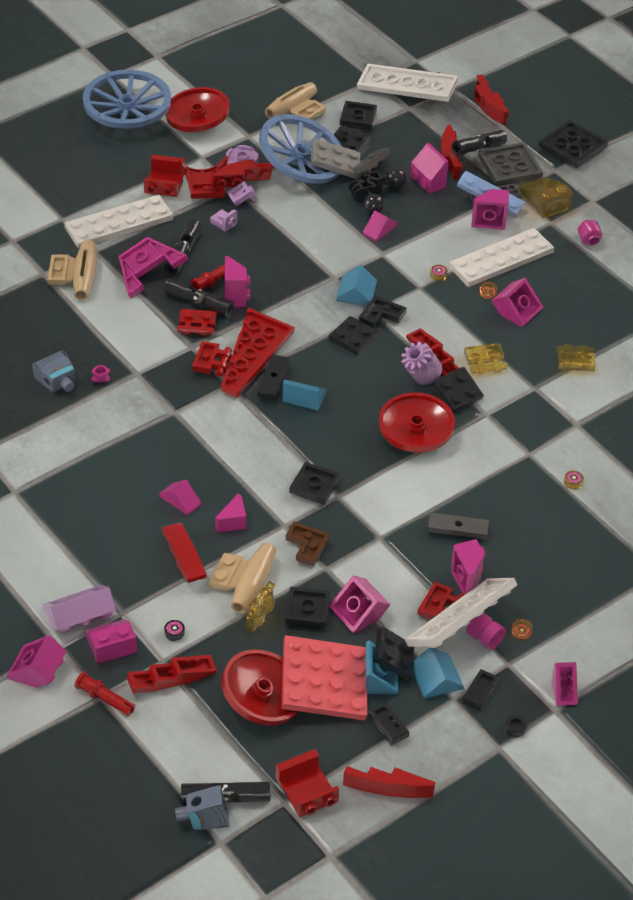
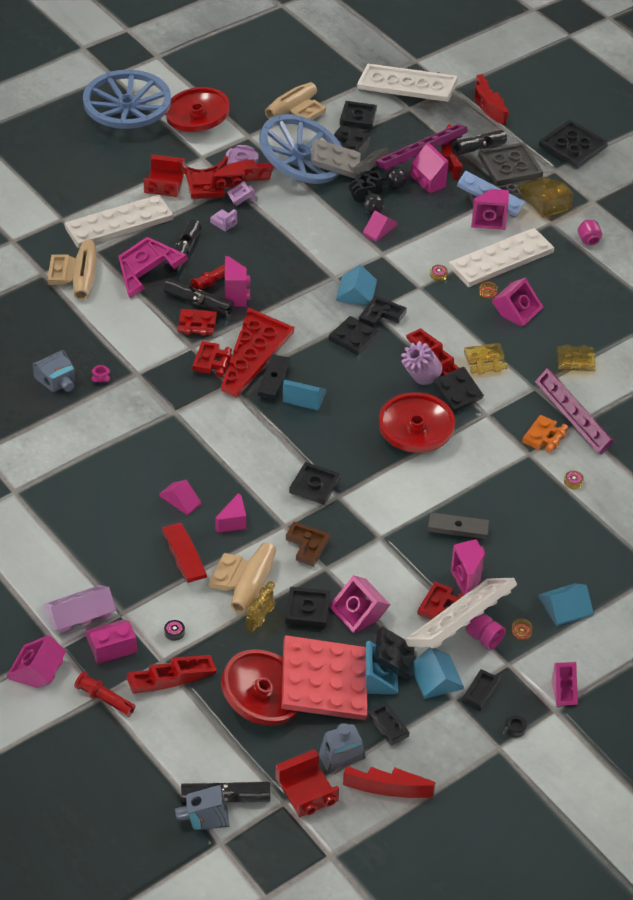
(341, 747): none -> sand blue torso
(440, 138): none -> magenta plate
(540, 431): none -> orange plate
(567, 603): none -> dark azure slope
(574, 411): none -> plate

